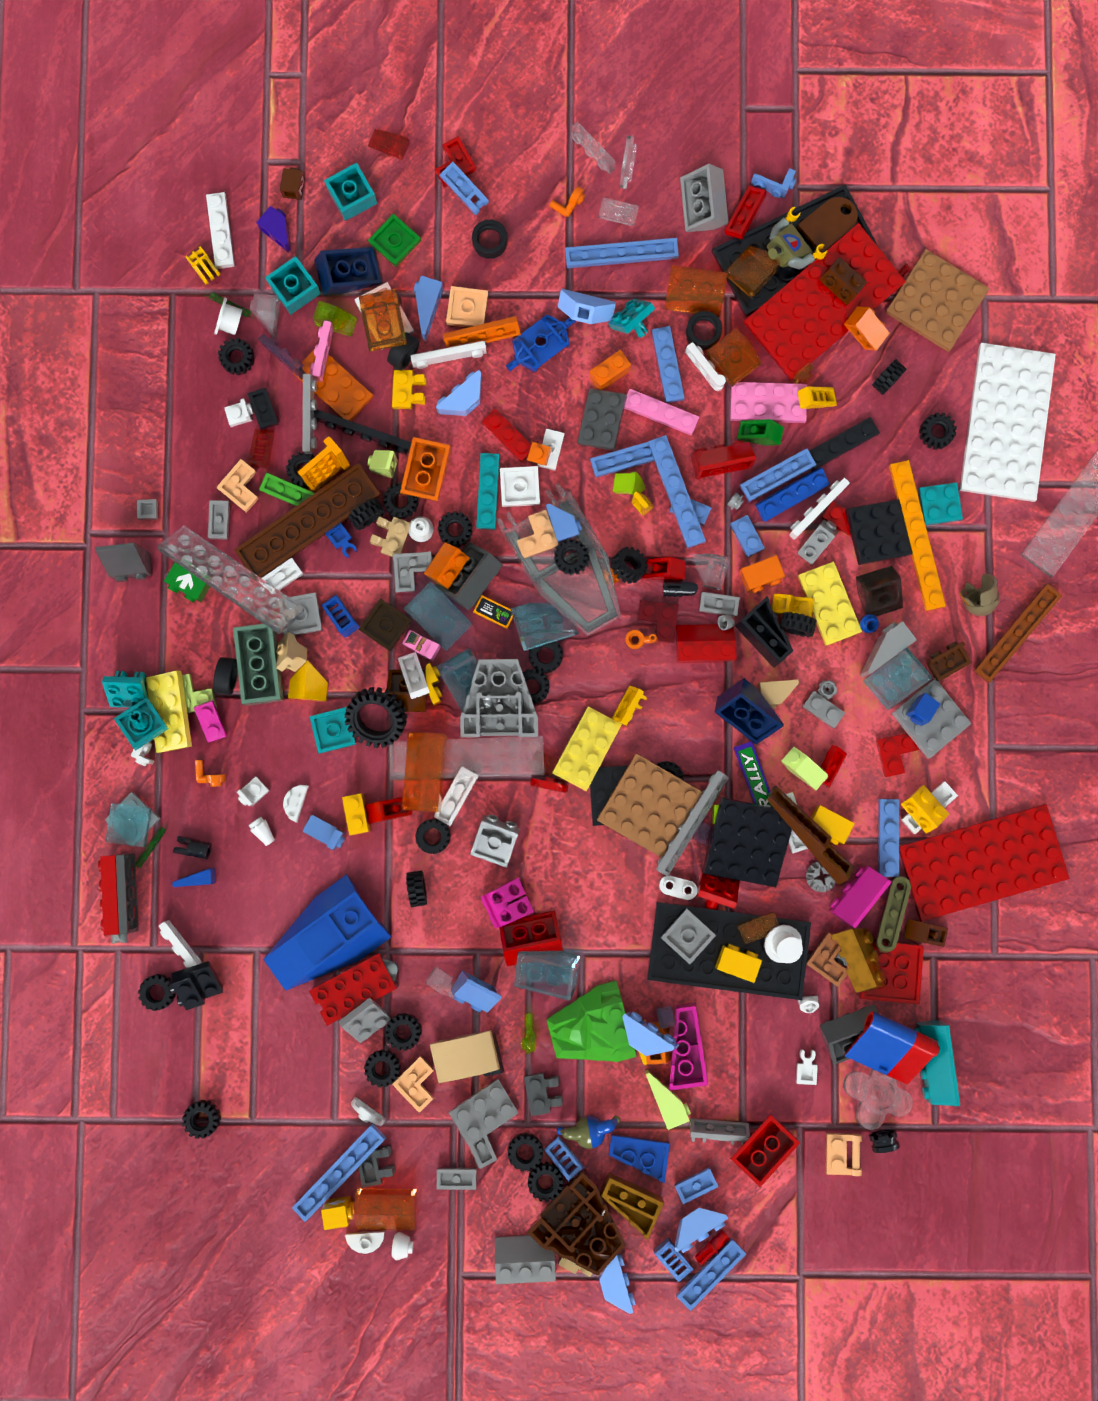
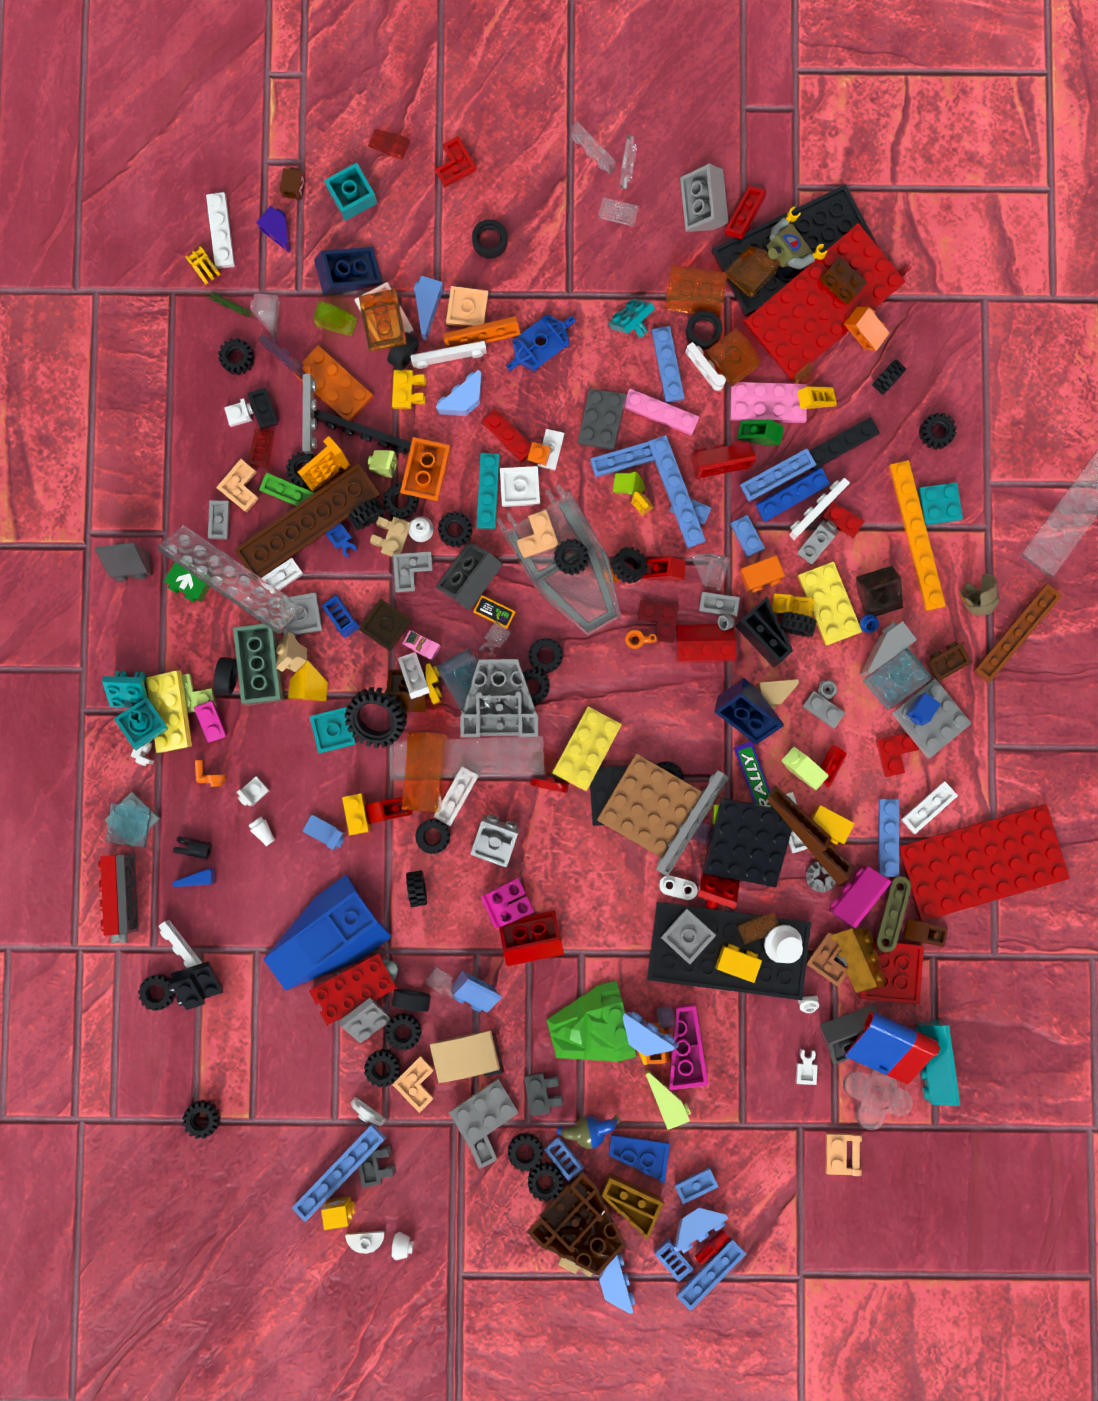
(147, 509): light grey plate -> none
(160, 833): green piece -> none
(228, 318): white piece -> none
(293, 285): teal brick -> none
(294, 801): white plate -> none
(322, 350): bright pink plate -> none
(385, 1209): clear orange slope -> none
(394, 240): green plate -> none
(411, 1000): none -> black tyre
(438, 616): clear light blue slope -> none
(446, 565): orange brick -> none
(456, 1178): light grey plate -> none
(463, 188): medium blue plate -> none
(496, 637): none -> clear plate
(522, 1261): light grey slope -> none
(529, 1042): clear neon green plate -> none
(541, 624): clear light blue slope -> none
(548, 972): clear light blue slope -> none
(563, 524): medium blue slope -> none
(576, 198): orange plate -> none
(585, 307): light blue slope -> none
(610, 370): orange brick -> none
(621, 253): medium blue plate -> none
(628, 704): yellow plate -> none
(677, 588): black hinge -> none
(719, 1130): light grey plate -> none
(735, 501): light grey plate -> none
(765, 1150): red slope -> none
(776, 189): medium blue bracket -> none
(828, 223): reddish brown tile -> none
(878, 532): black plate -> none
(884, 1141): black wheel -> none
(925, 809): yellow bracket -> none
(937, 300): medium nougat plate -> none
(1007, 422): white plate -> none

